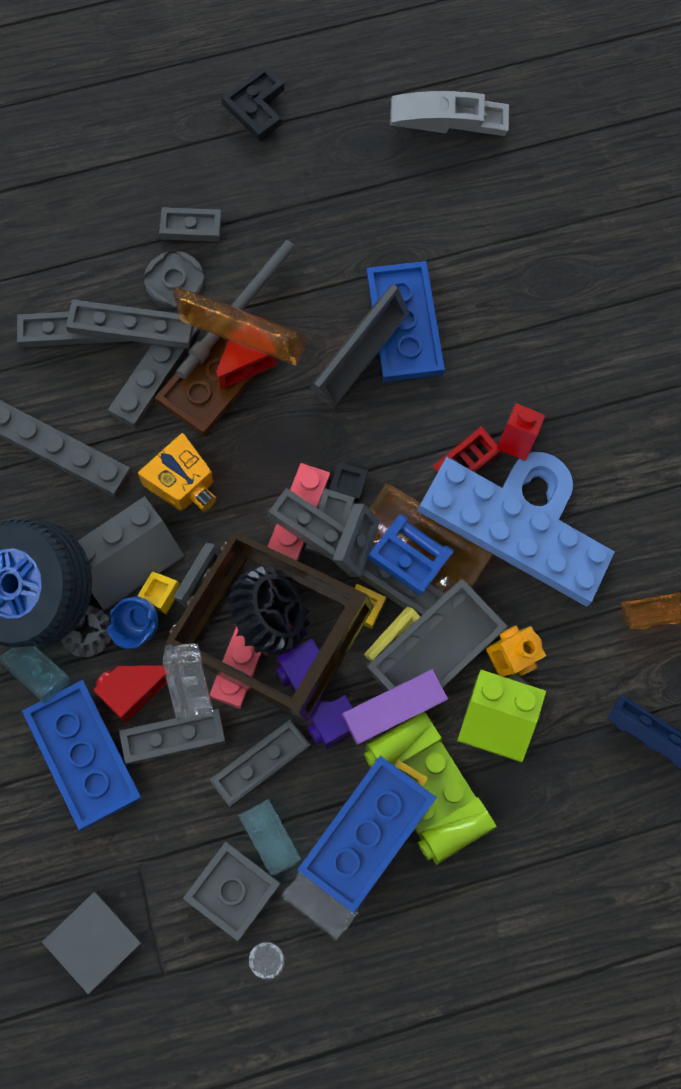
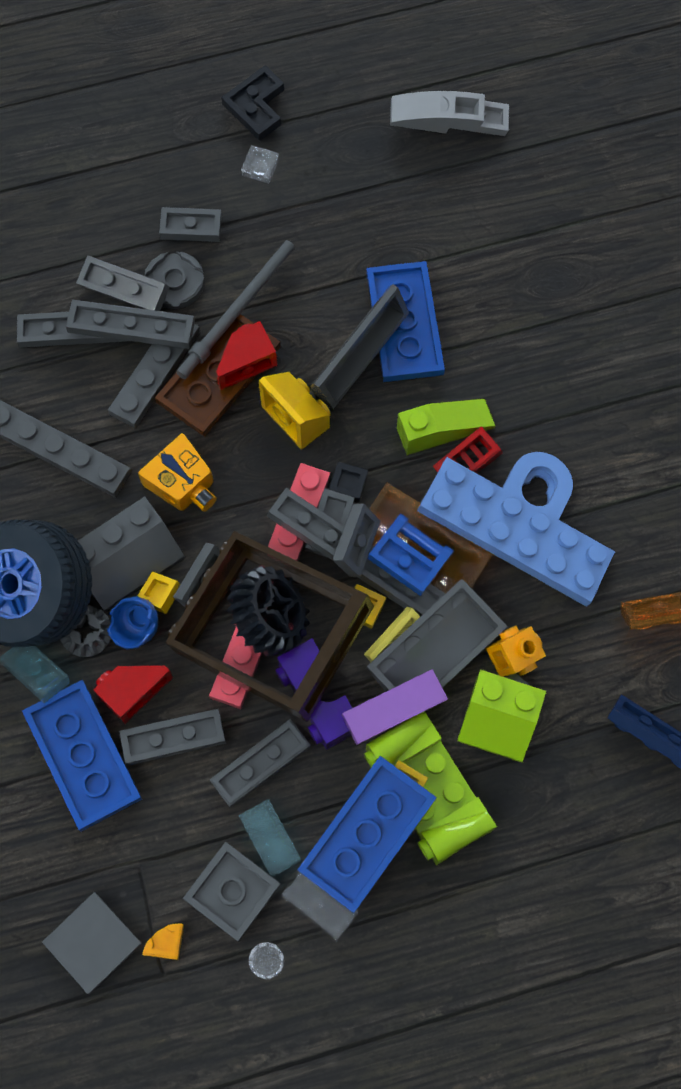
(122, 284): none -> dark grey plate
(165, 942): none -> light orange tile
(186, 681): clear hinge -> none
(239, 326): clear orange slope -> none
(260, 164): none -> clear plate
(294, 407): none -> yellow slope
(441, 423): none -> lime slope
(520, 432): red slope -> none

